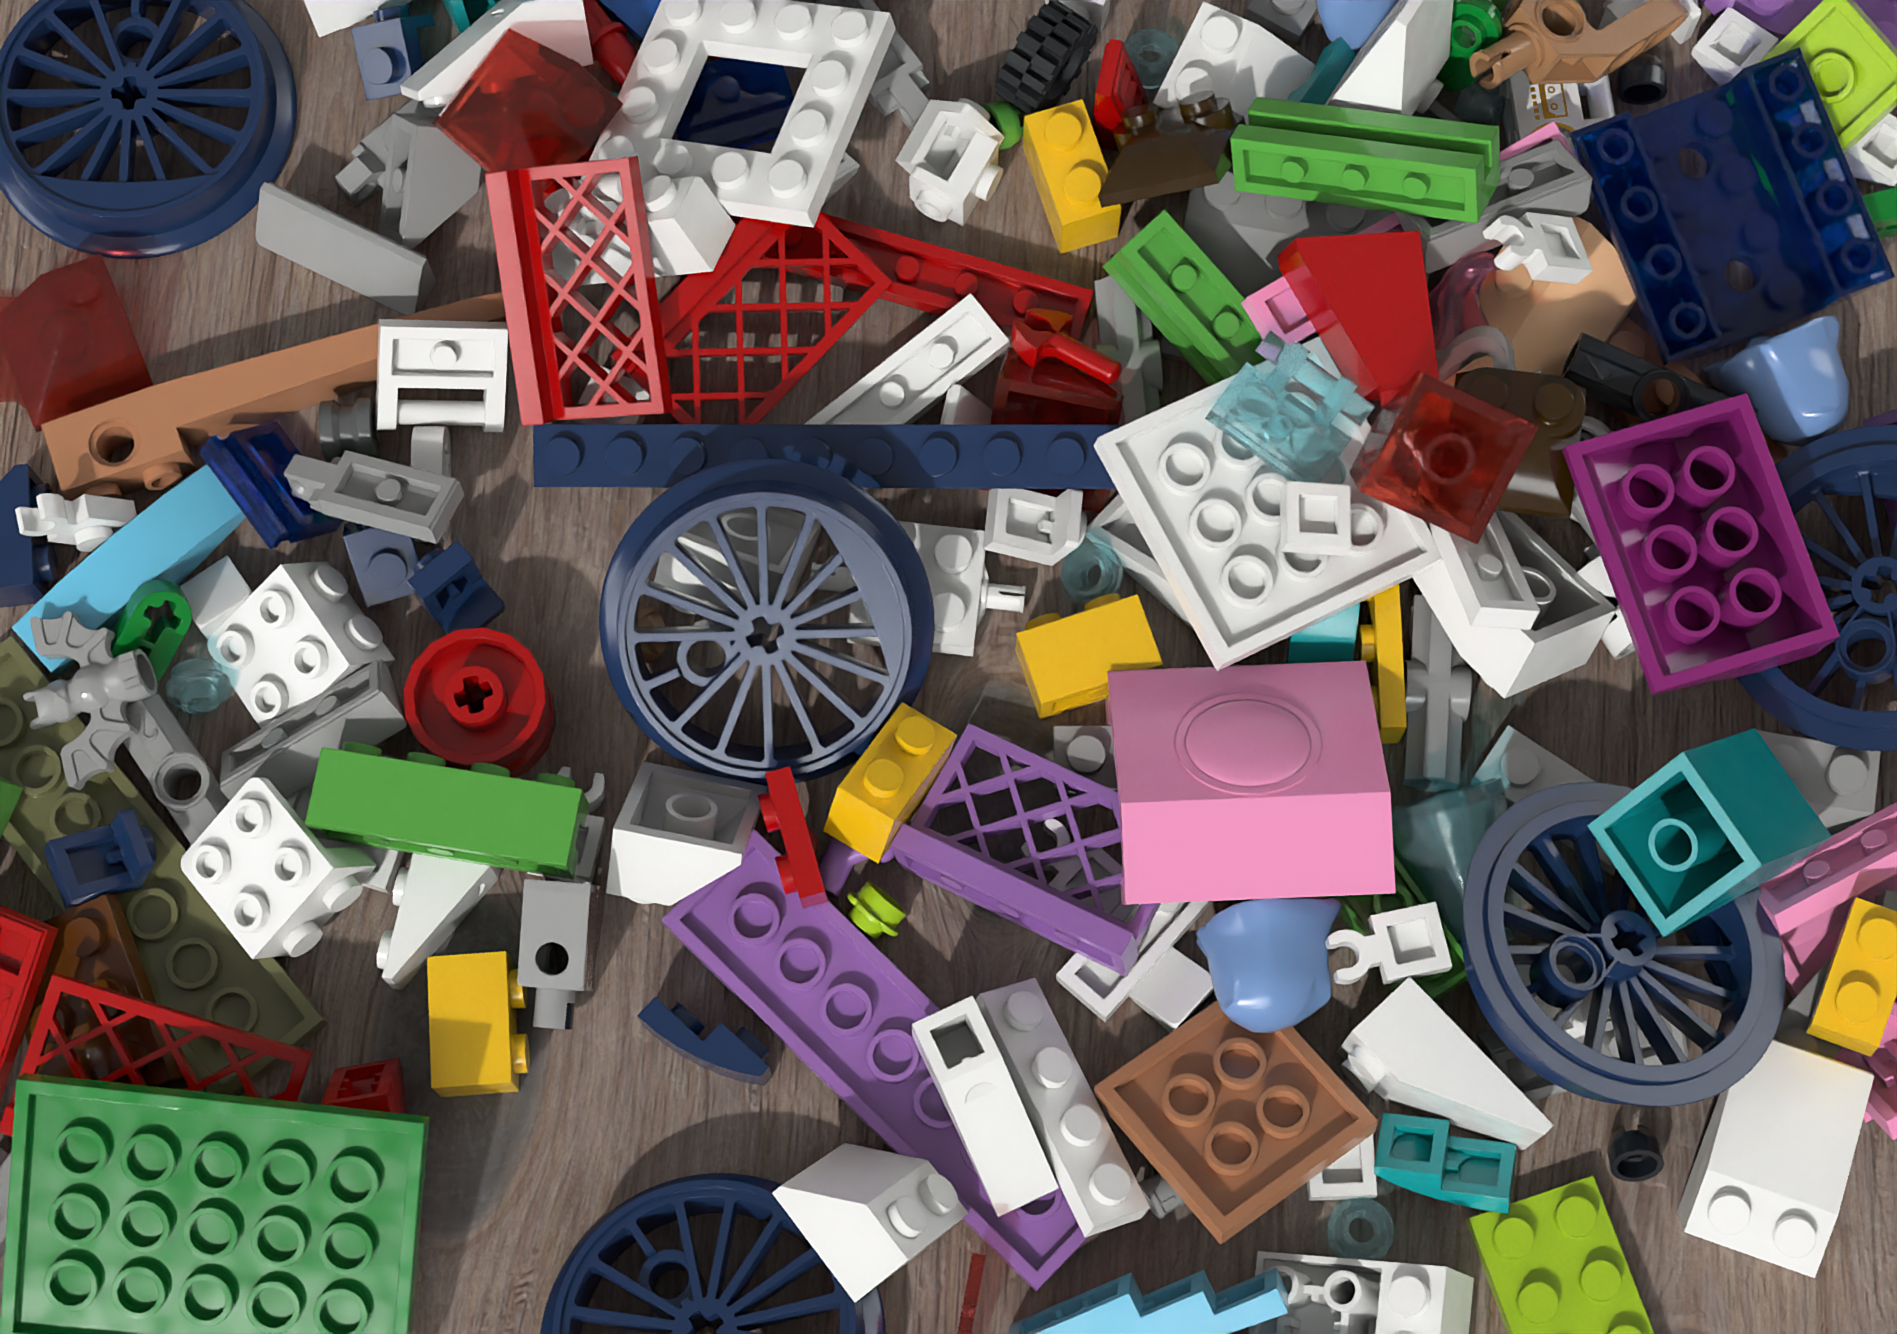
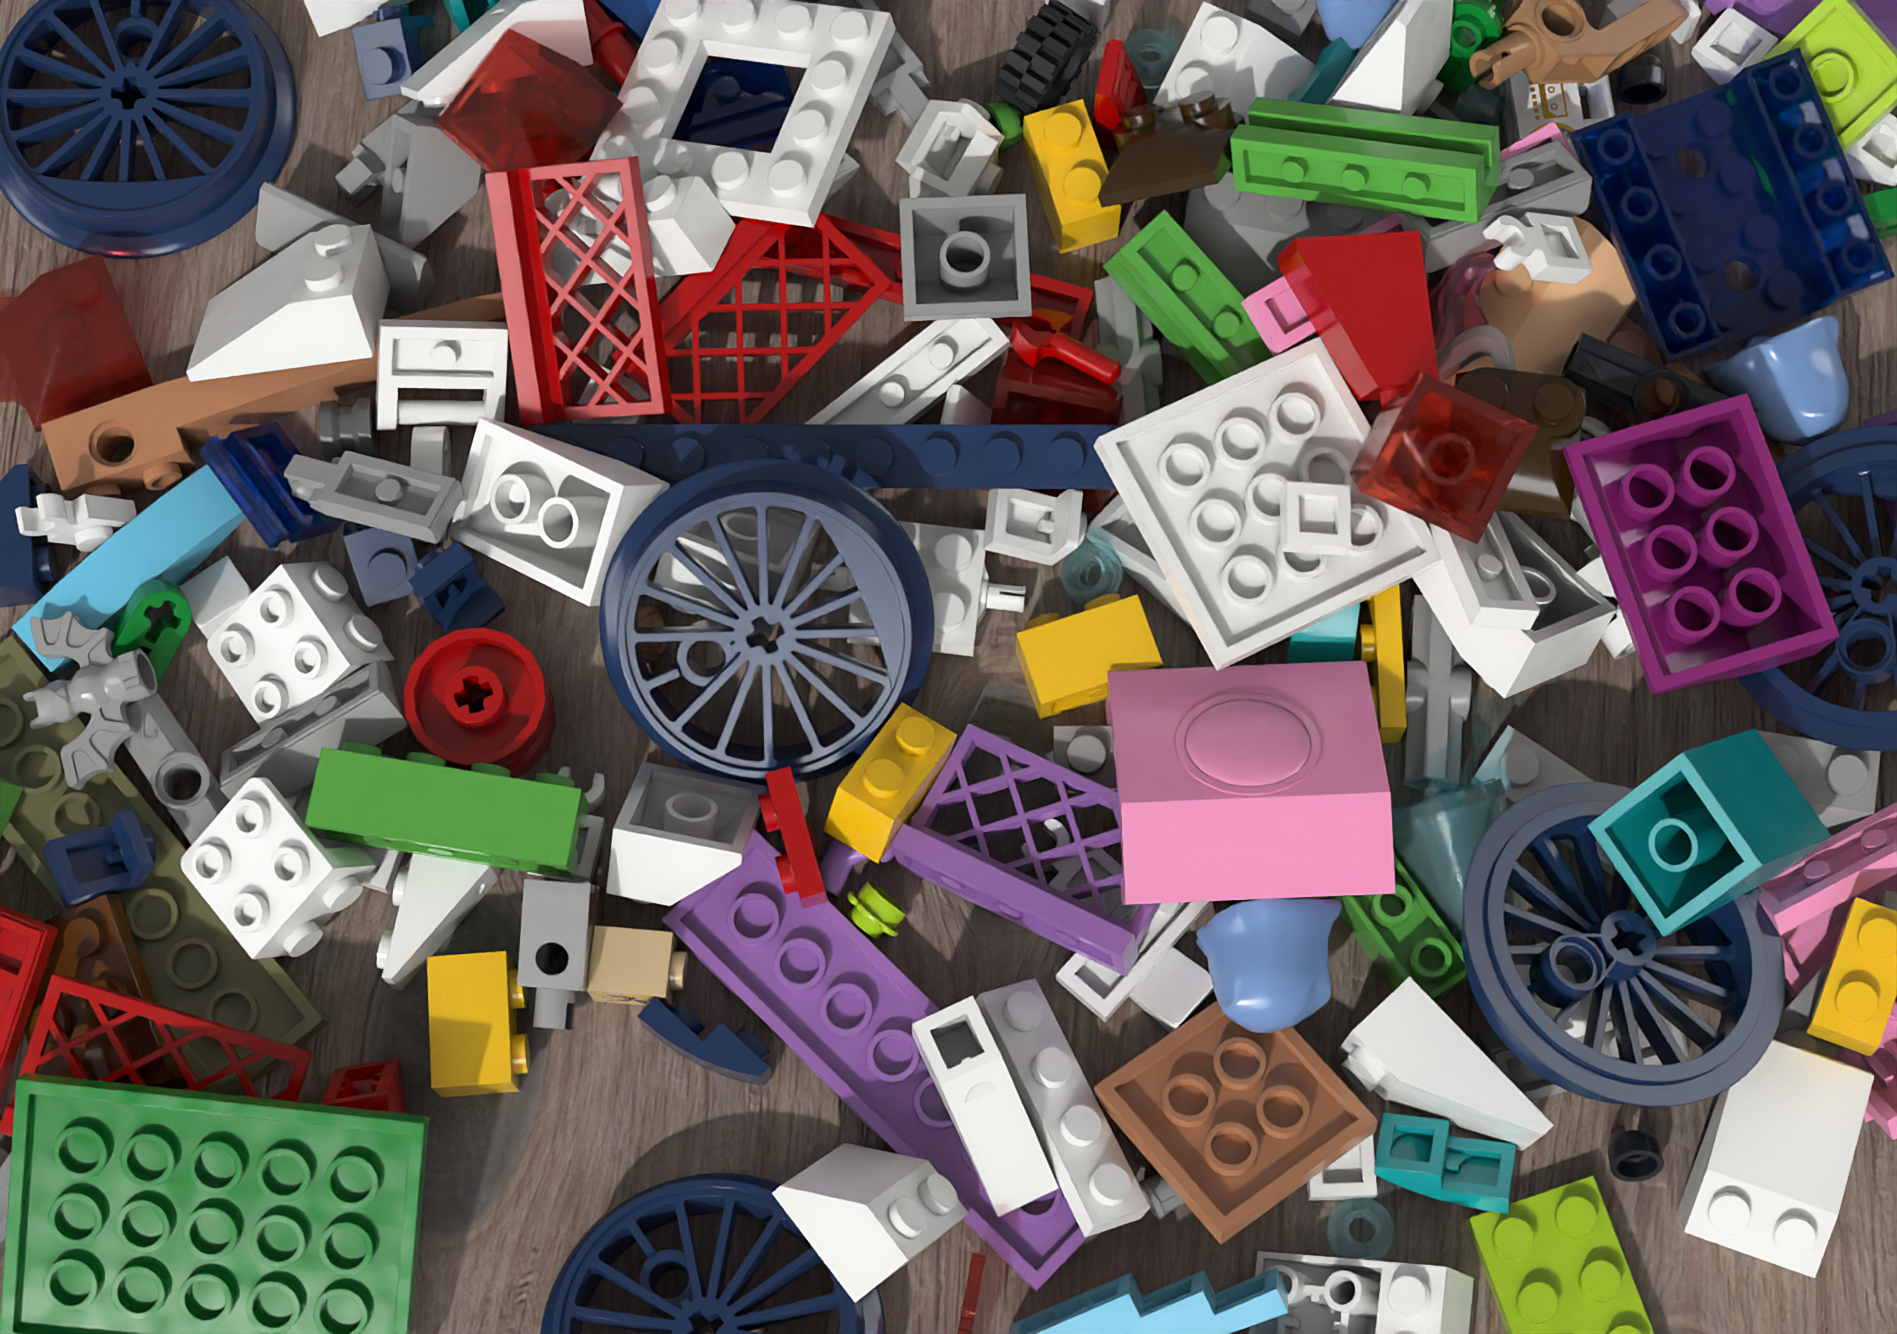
(198, 686): clear light blue plate -> none
(298, 308): none -> white slope
(548, 507): none -> white slope
(635, 966): none -> tan brick
(965, 257): none -> light grey slope
(1278, 425): clear light blue plate -> none
(1400, 943): white plate -> none

